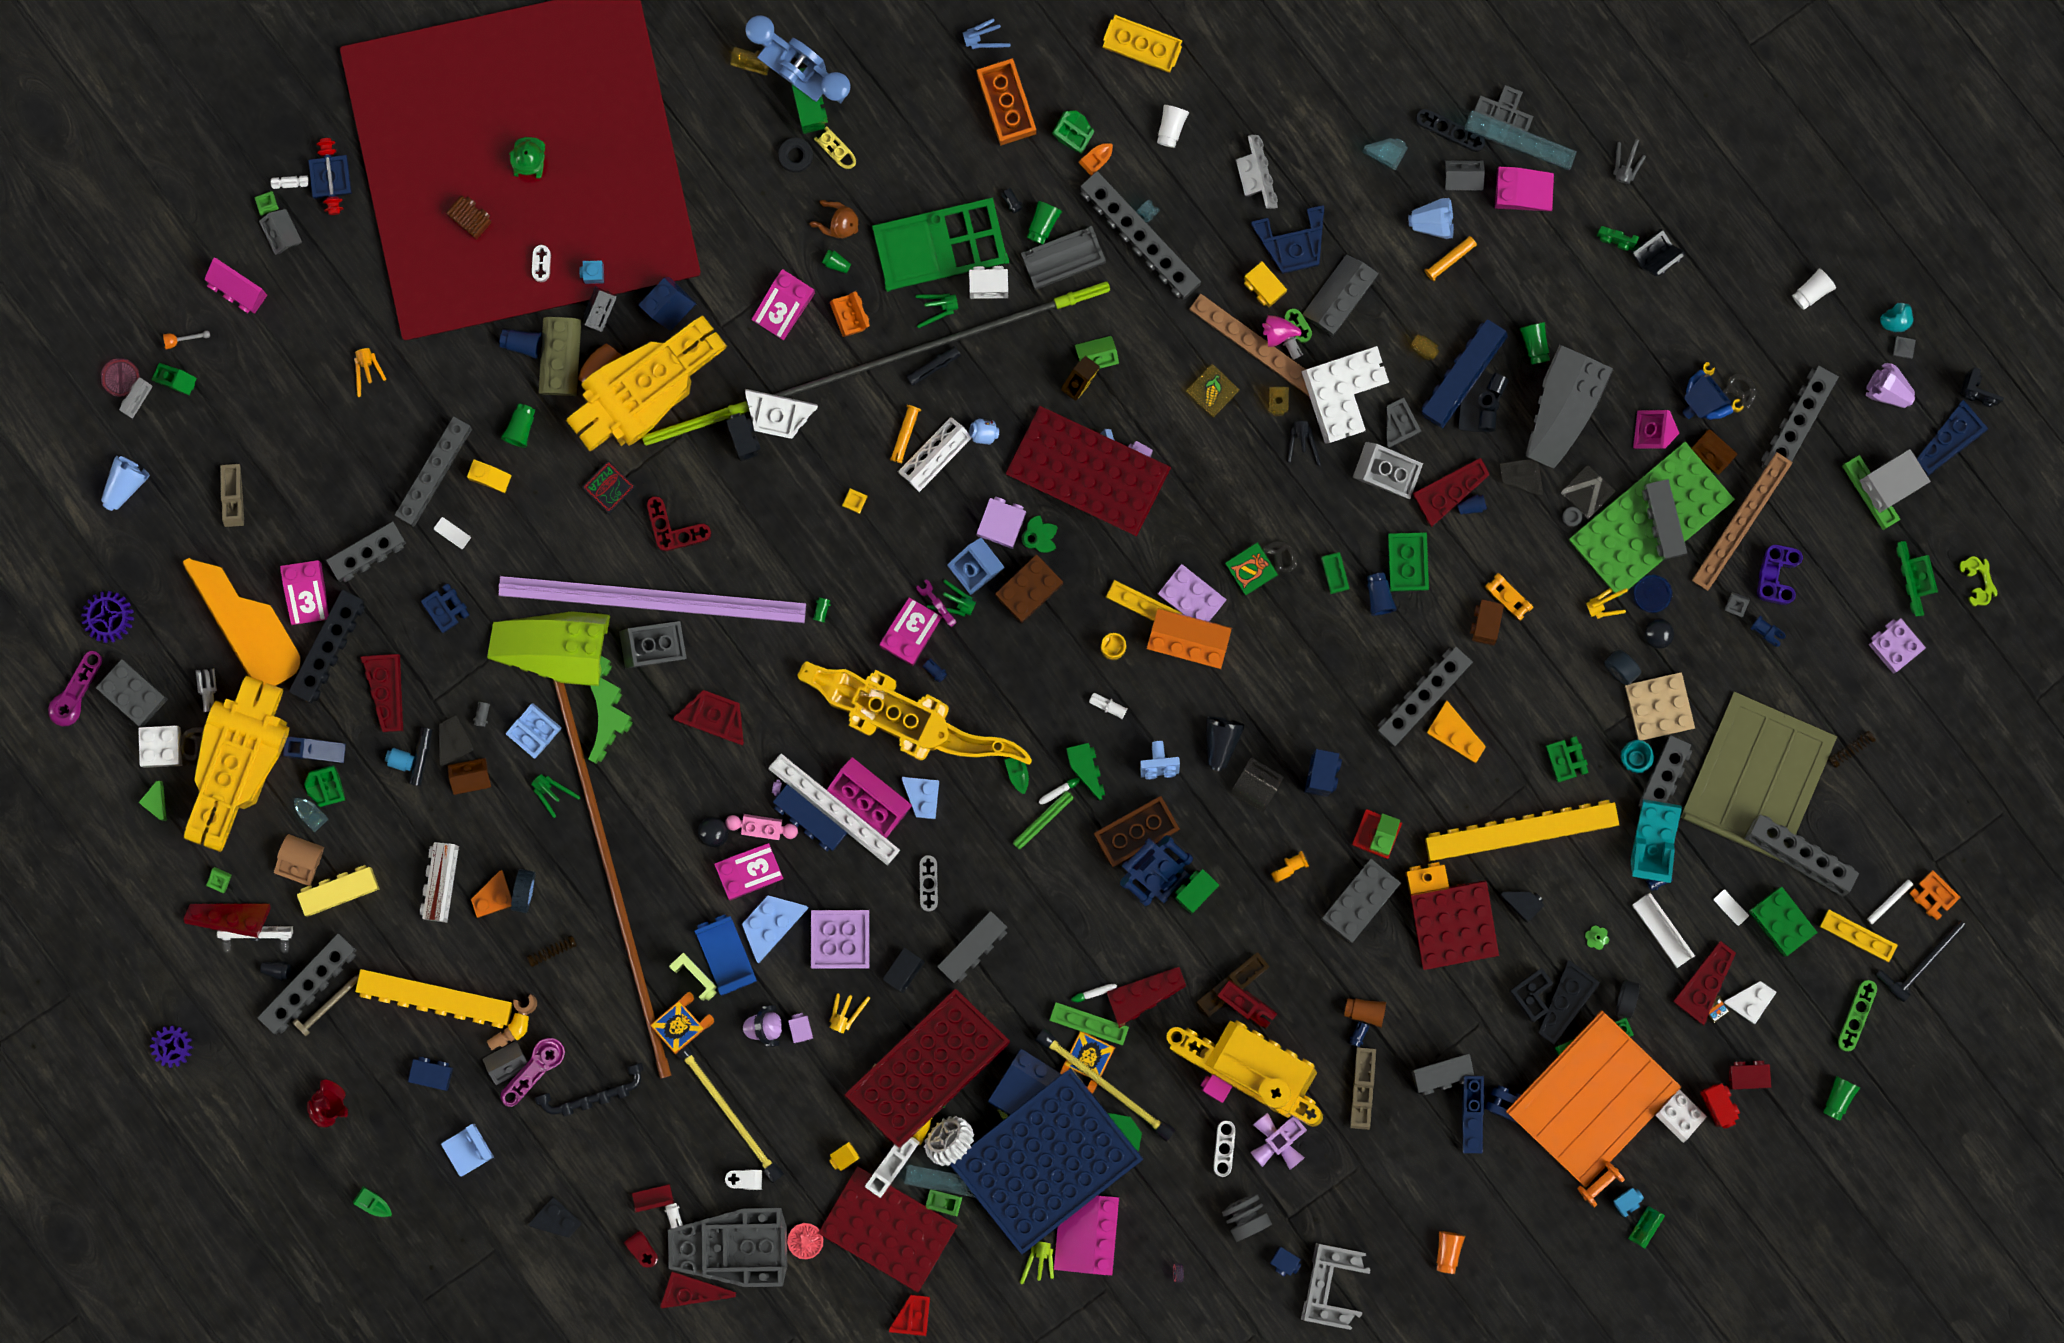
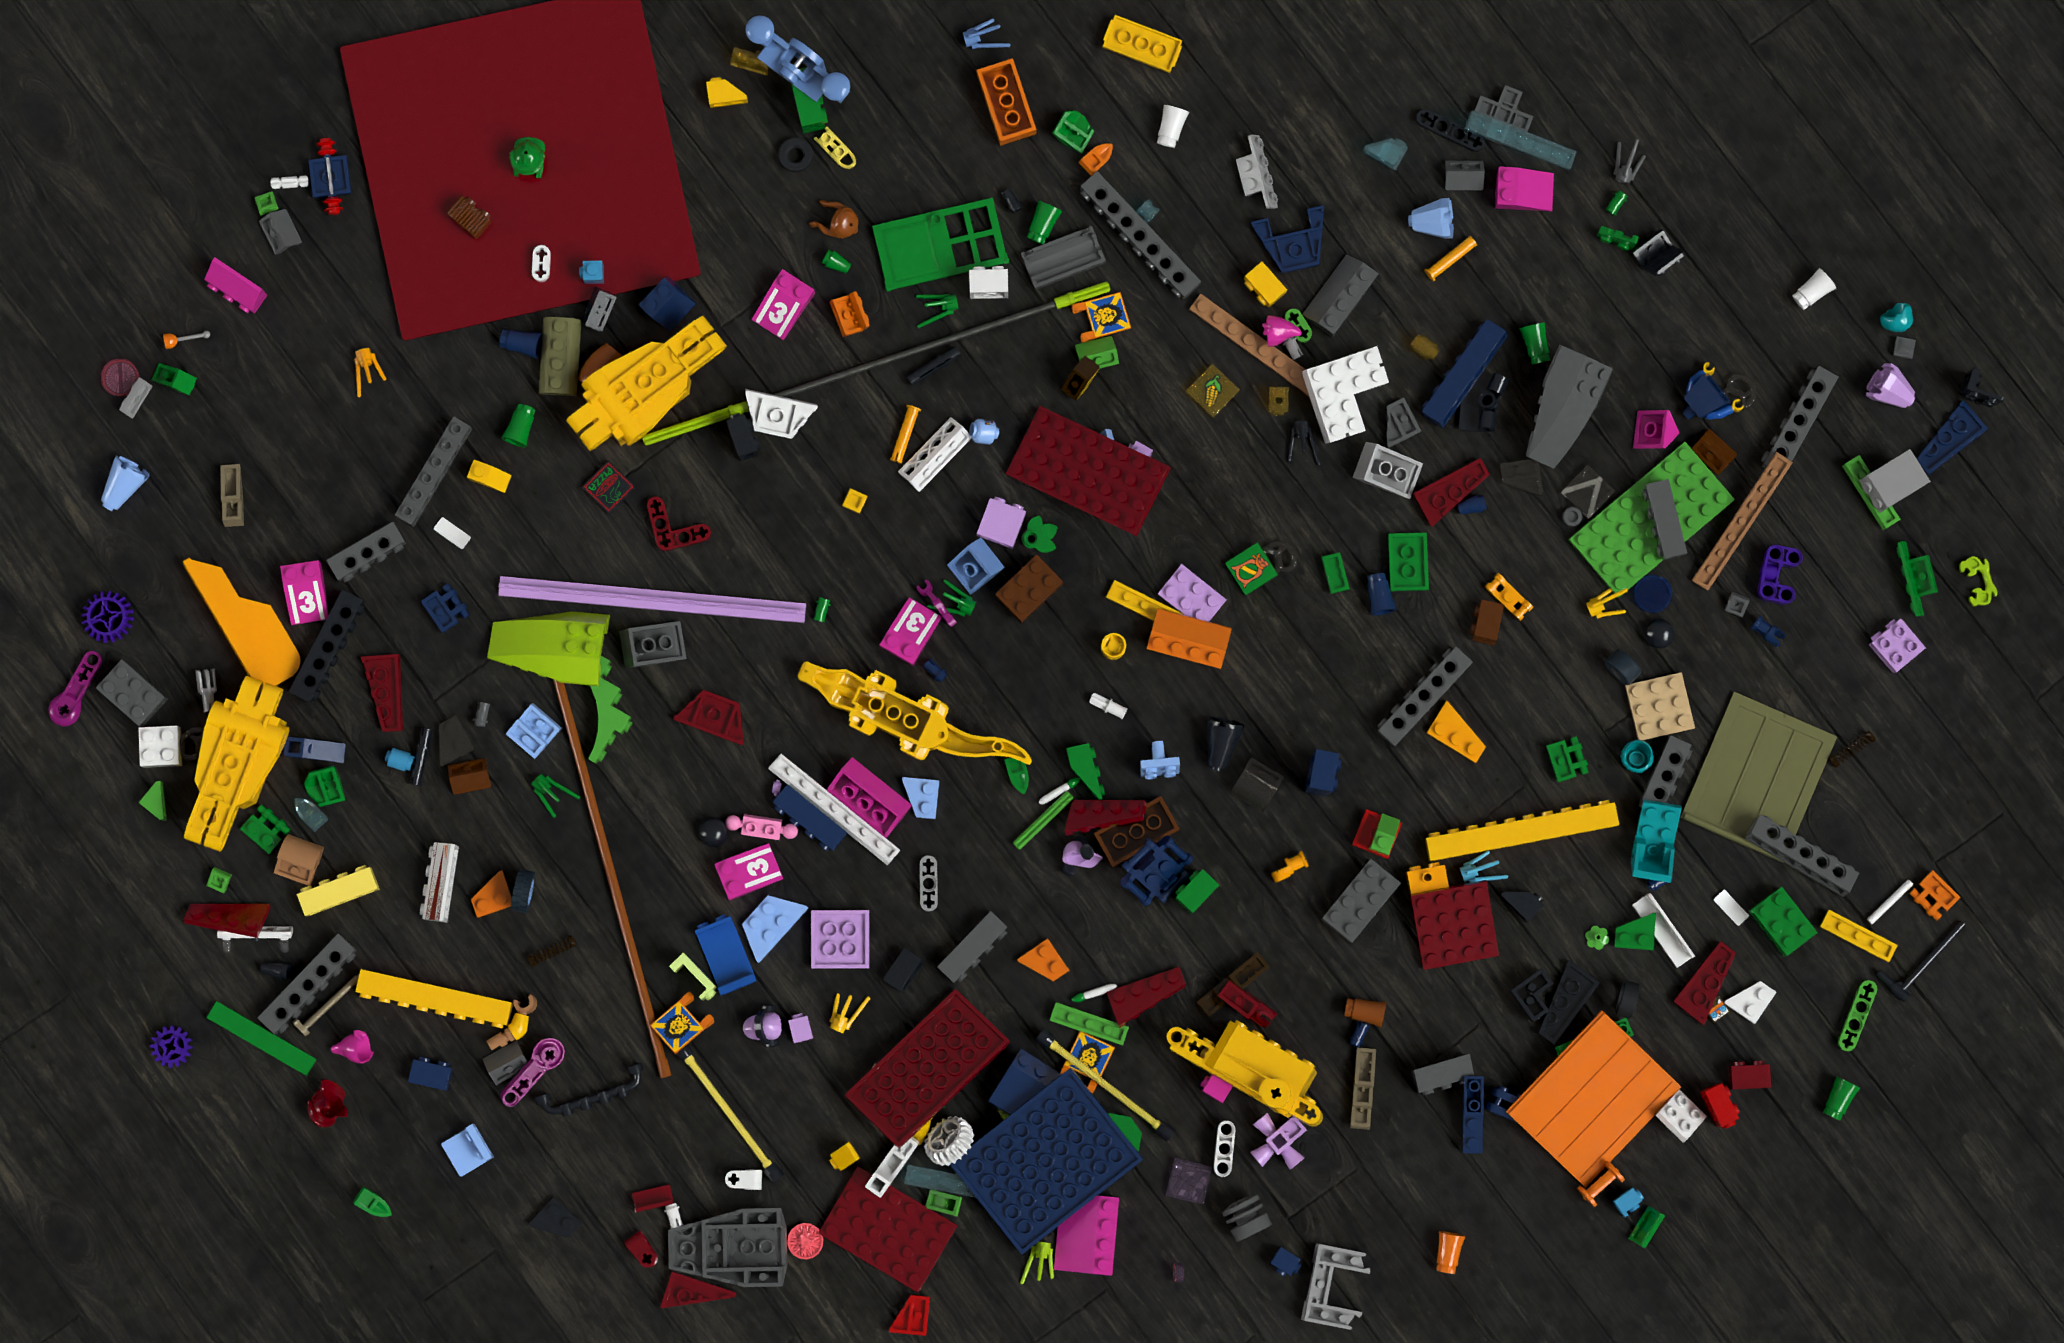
(261, 834): none -> green plate
(261, 1038): none -> green tile
(354, 1047): none -> dark pink hat
(724, 93): none -> yellow slope
(1045, 961): none -> orange wing
(1078, 853): none -> cap
(1102, 813): none -> dark red wing
(1105, 314): none -> flag
(1188, 1181): none -> clear purple tile
(1470, 872): none -> medium azure plant
(1617, 201): none -> green pin
(1637, 934): none -> green wing

